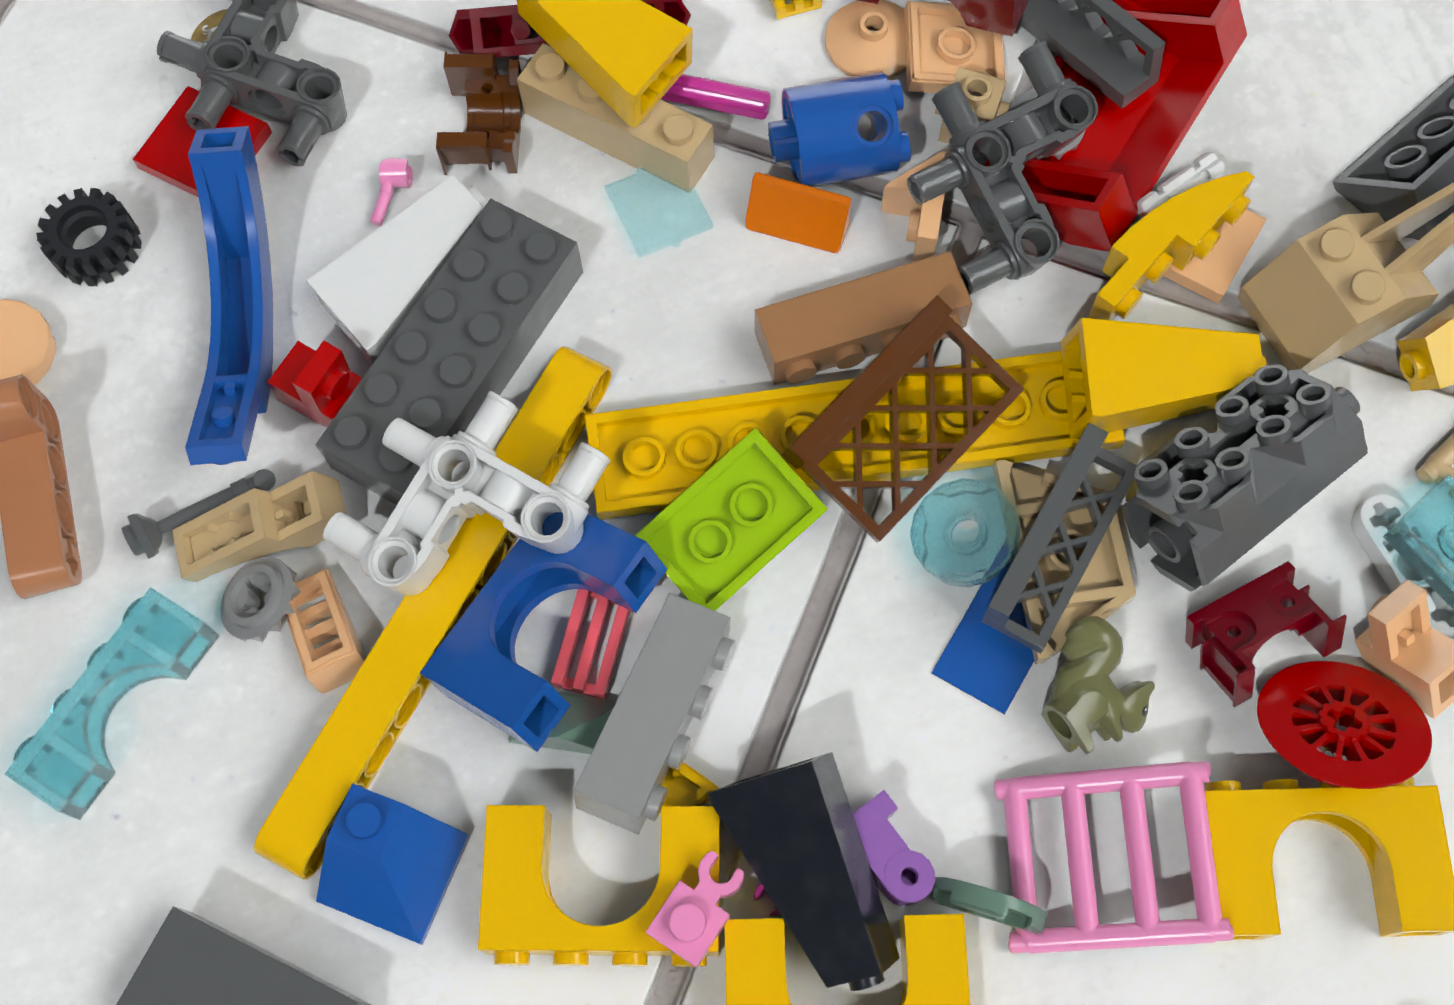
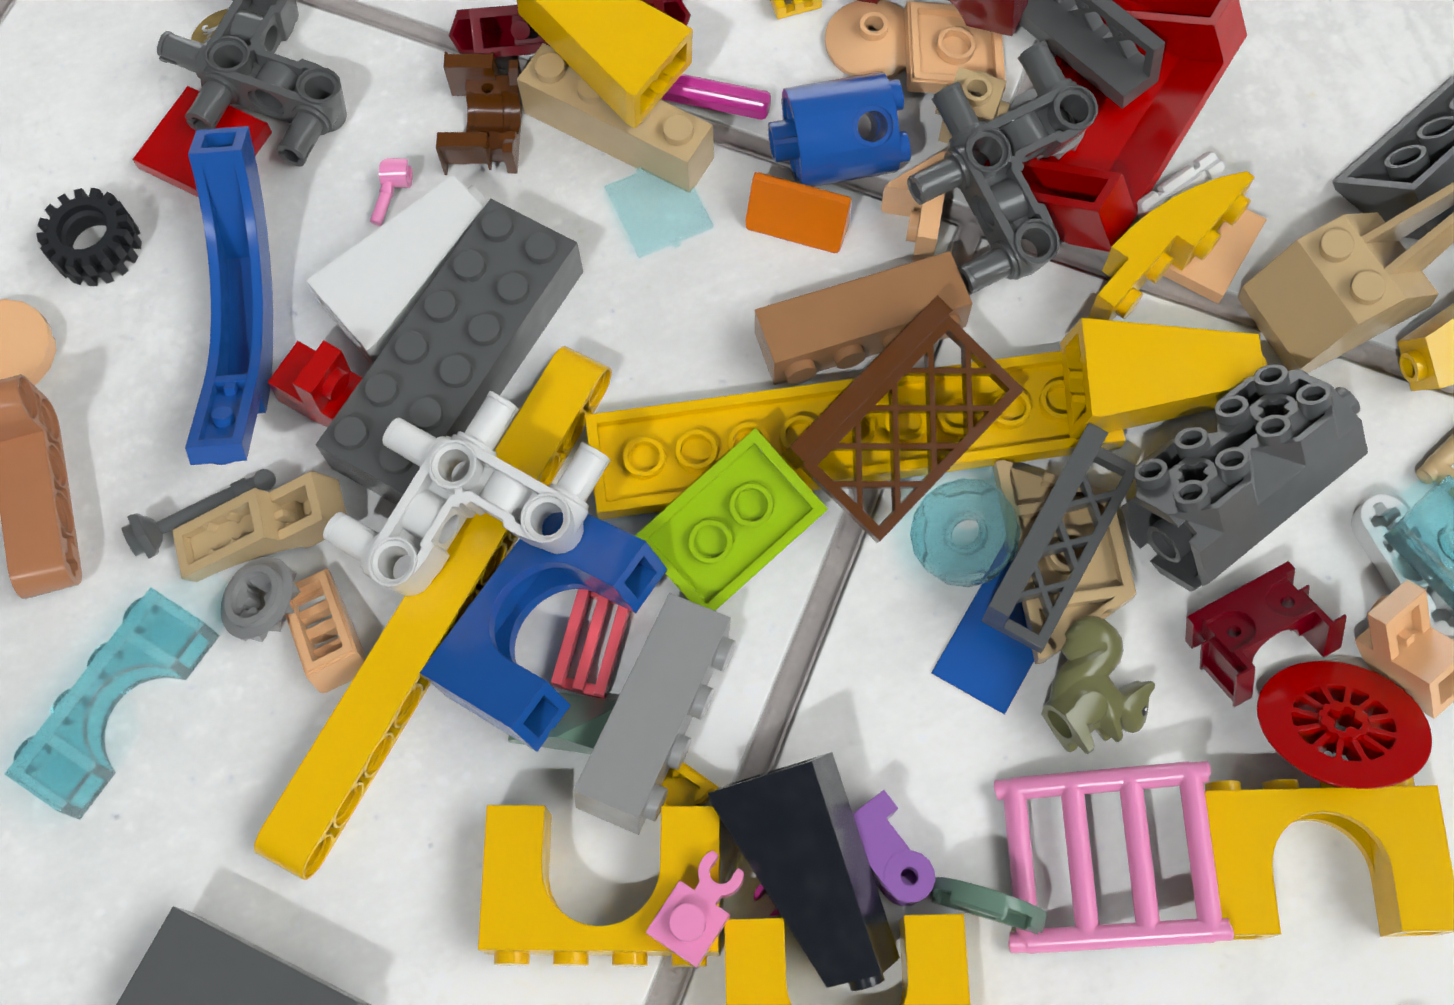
(388, 863): blue slope -> none

